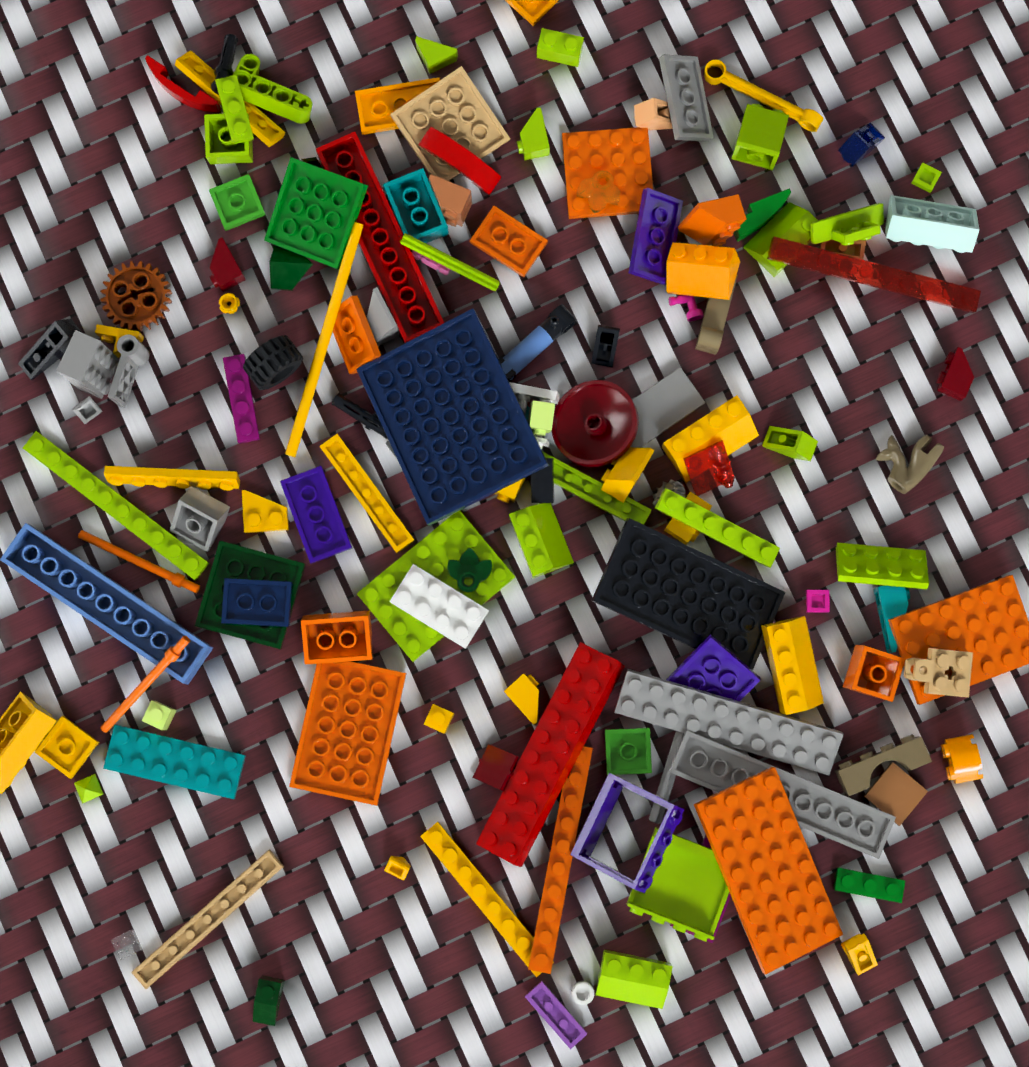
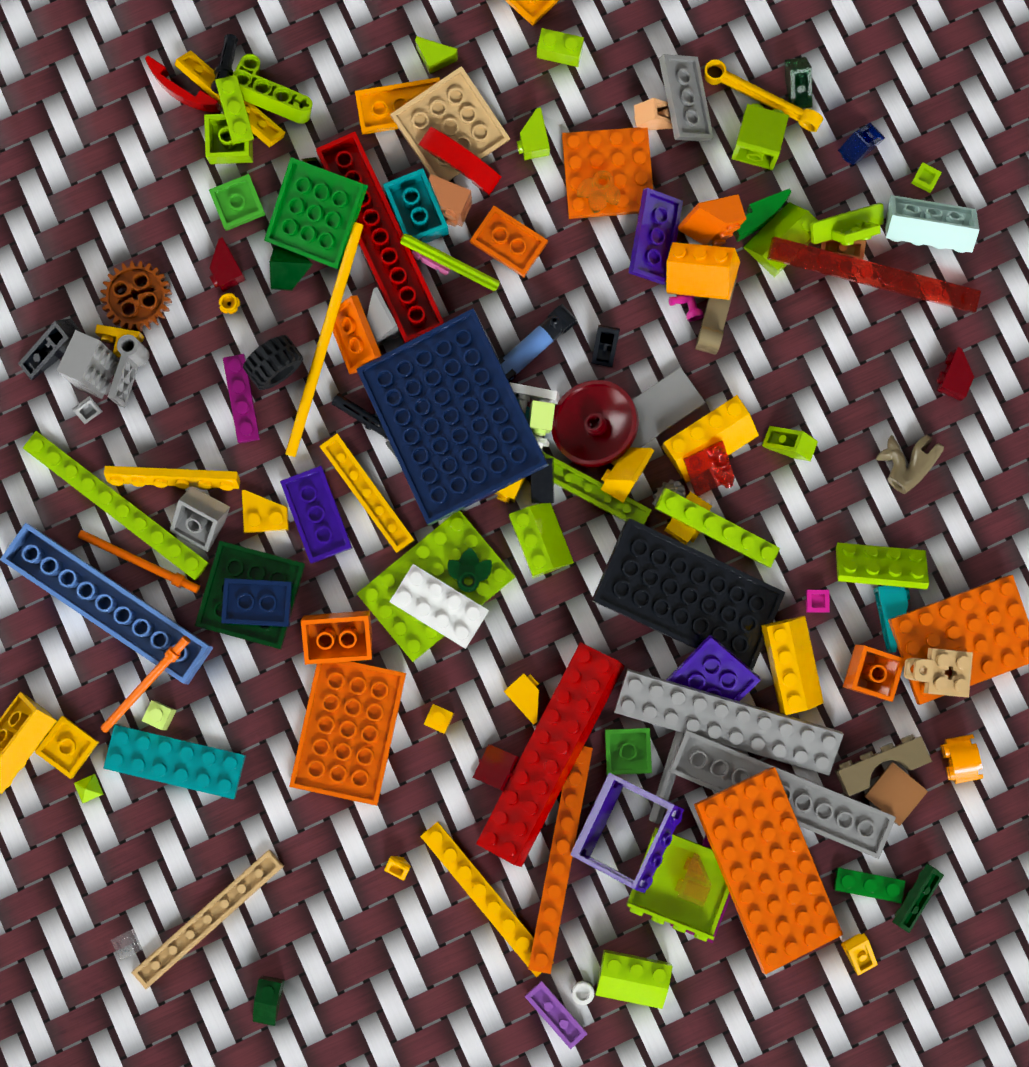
(696, 883): none -> clear yellow slope
(799, 82): none -> clear green slope
(917, 898): none -> dark green plate

